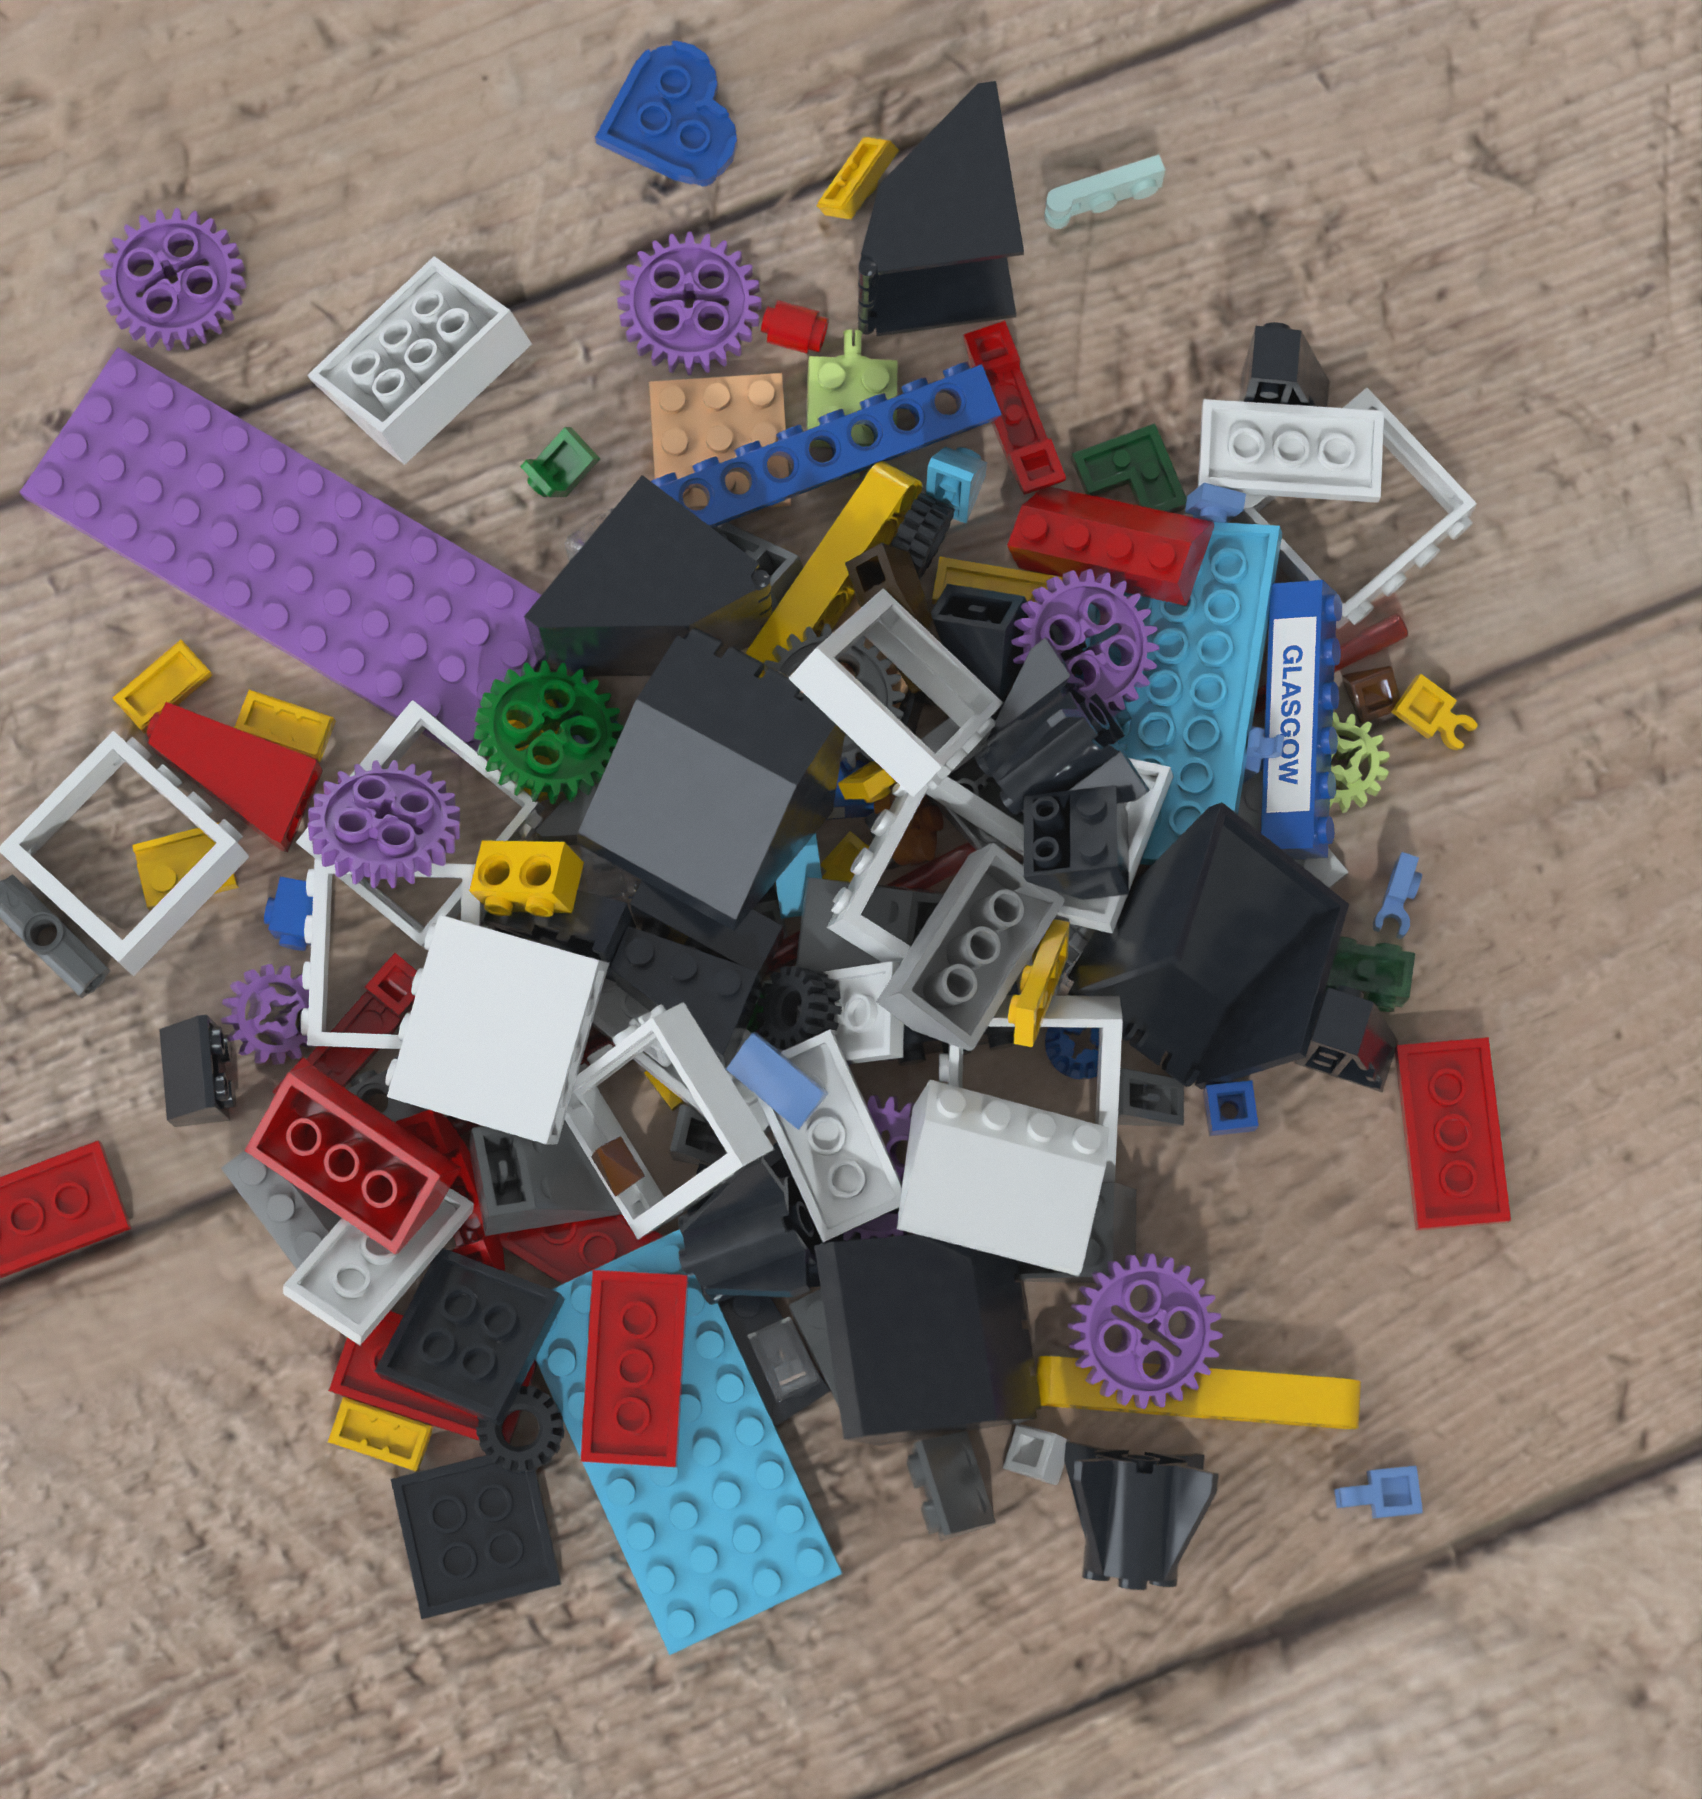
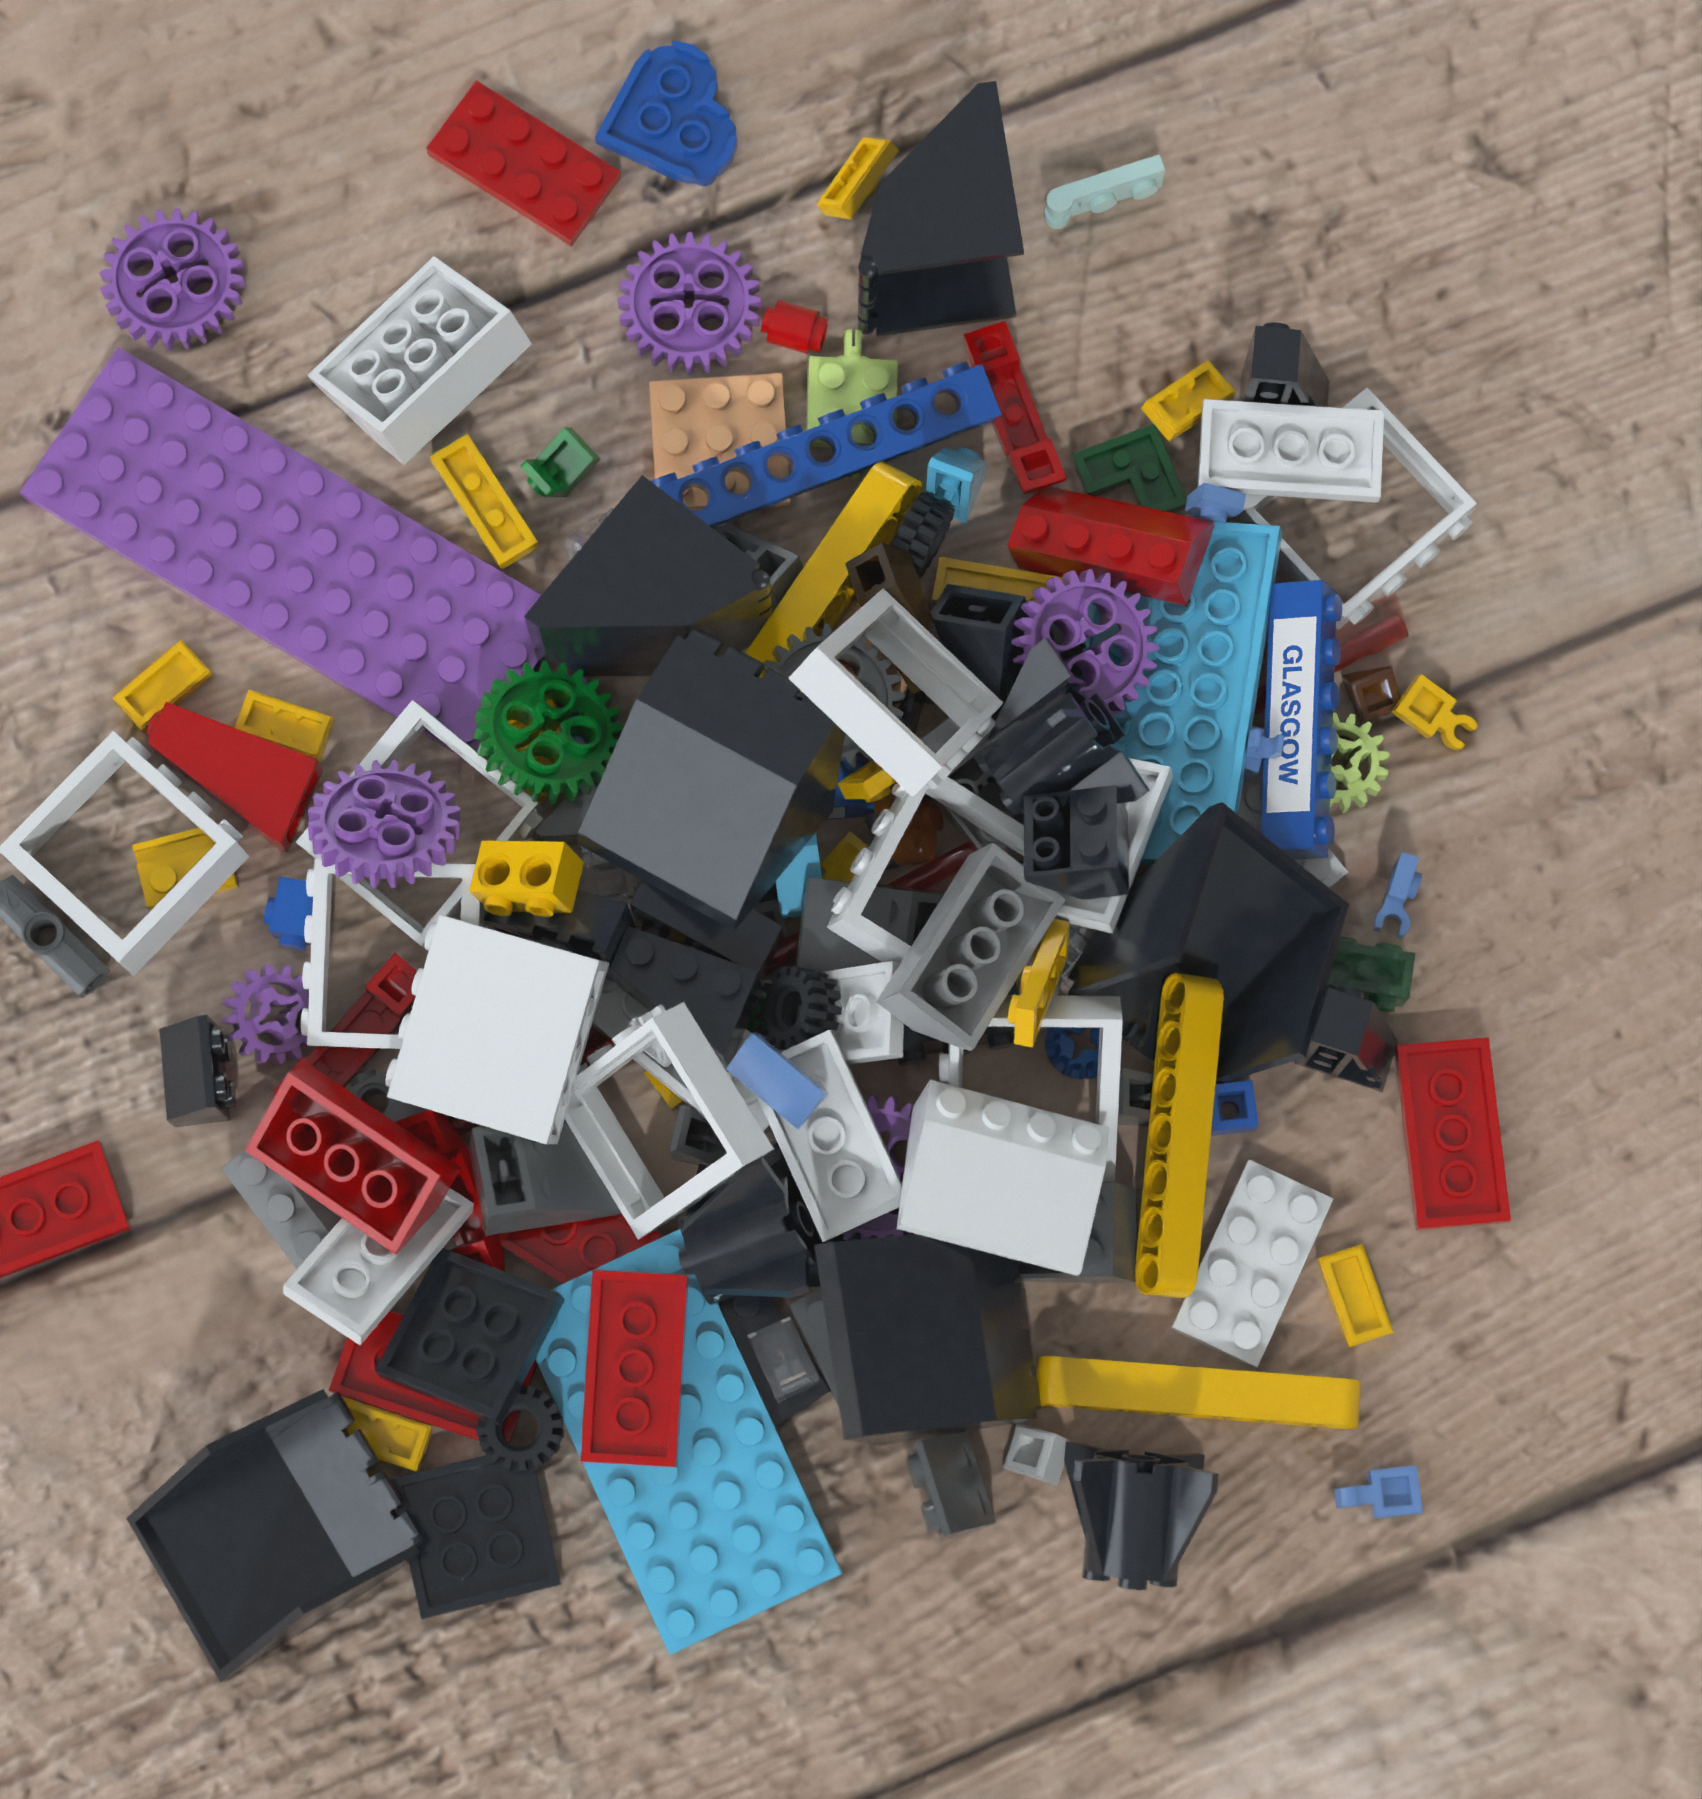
(275, 1530): none -> black windscreen
(484, 501): none -> yellow plate
(523, 163): none -> red plate
(617, 1165): reddish brown slope -> none
(1123, 1366): medium lavender gear -> none
(1179, 1136): none -> yellow beam
(1180, 403): none -> yellow plate
(1252, 1263): none -> white plate
(1354, 1296): none -> yellow tile

